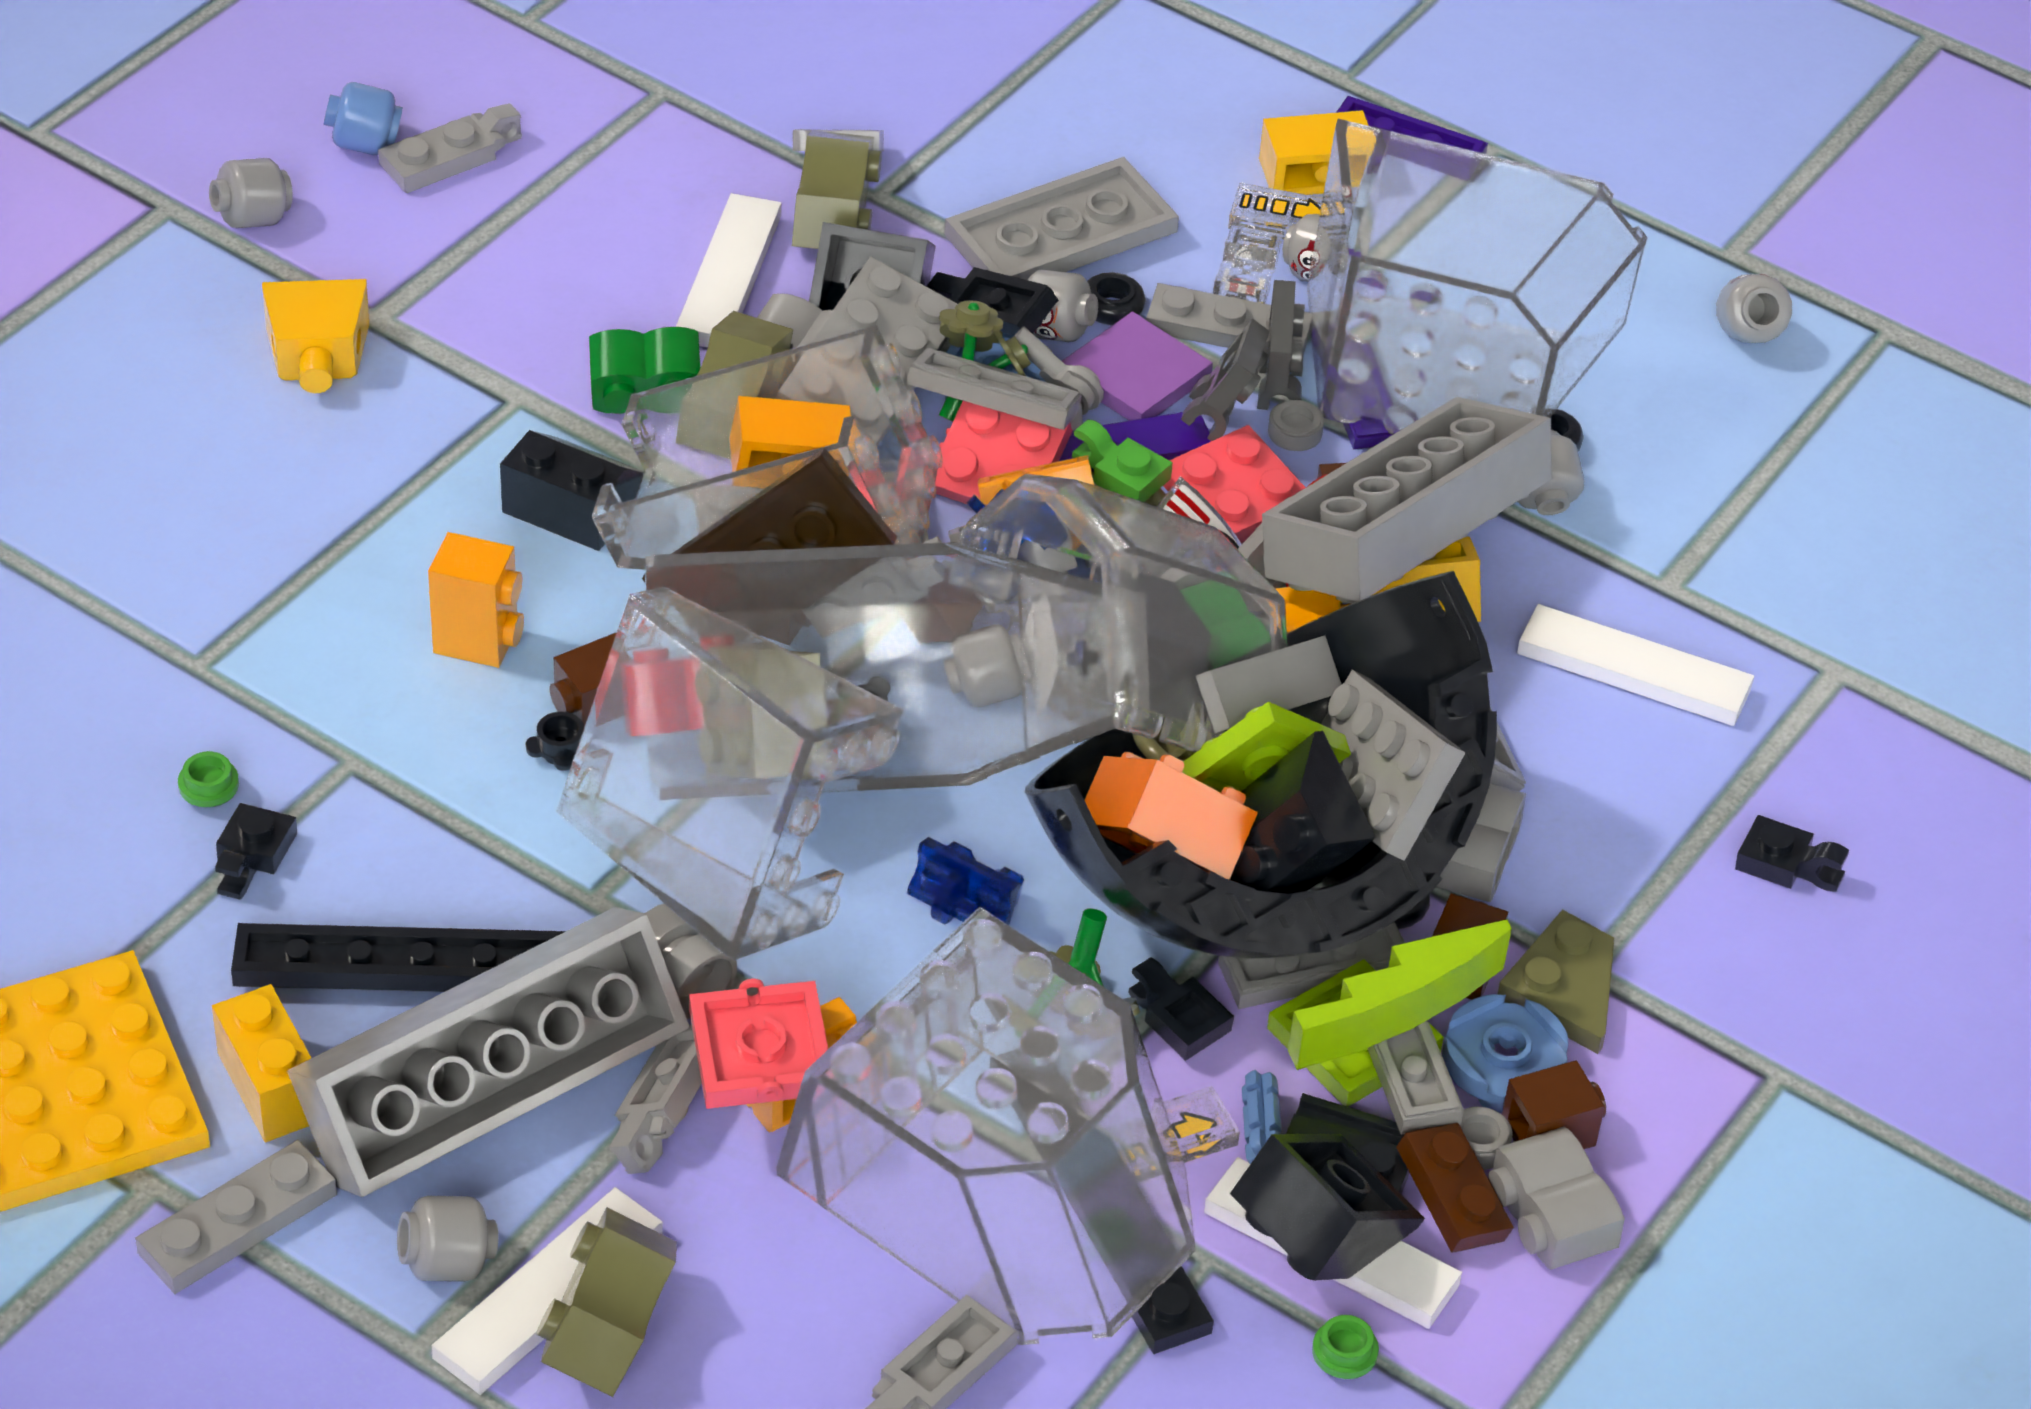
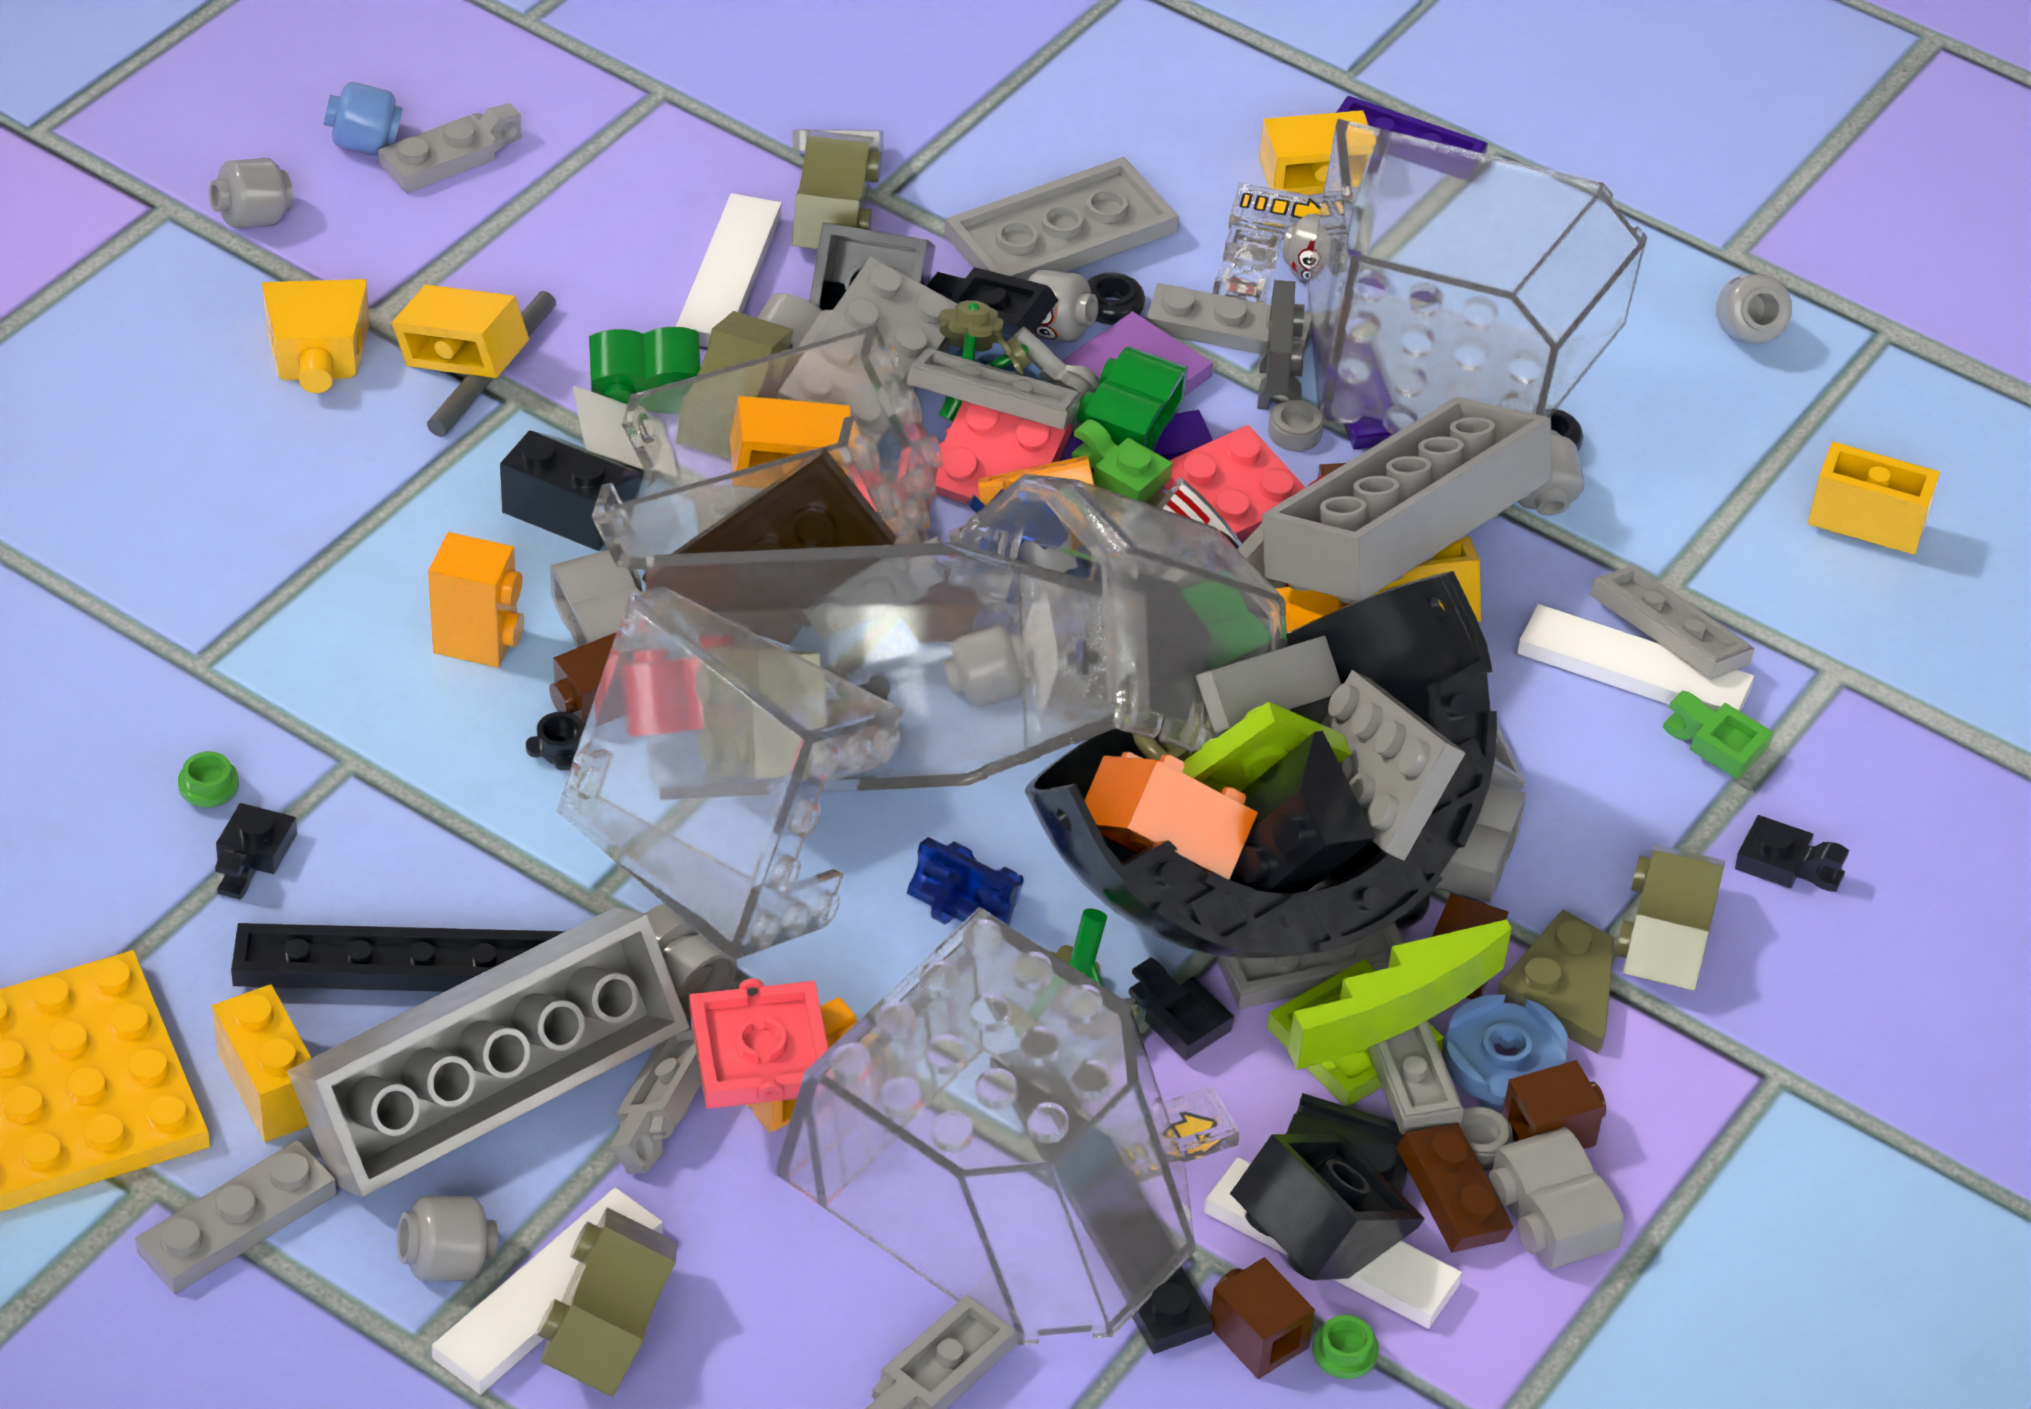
(460, 331): none -> yellow brick
(473, 385): none -> dark grey bar
(592, 595): none -> light grey brick
(602, 427): none -> white sticker
(1136, 397): none -> green brick
(1230, 381): dark grey plate -> none
(1260, 1111): medium blue axle -> none
(1261, 1317): none -> reddish brown brick
(1672, 621): none -> light grey tile
(1672, 916): none -> olive brick
(1721, 737): none -> bright green plate
(1873, 497): none -> yellow brick

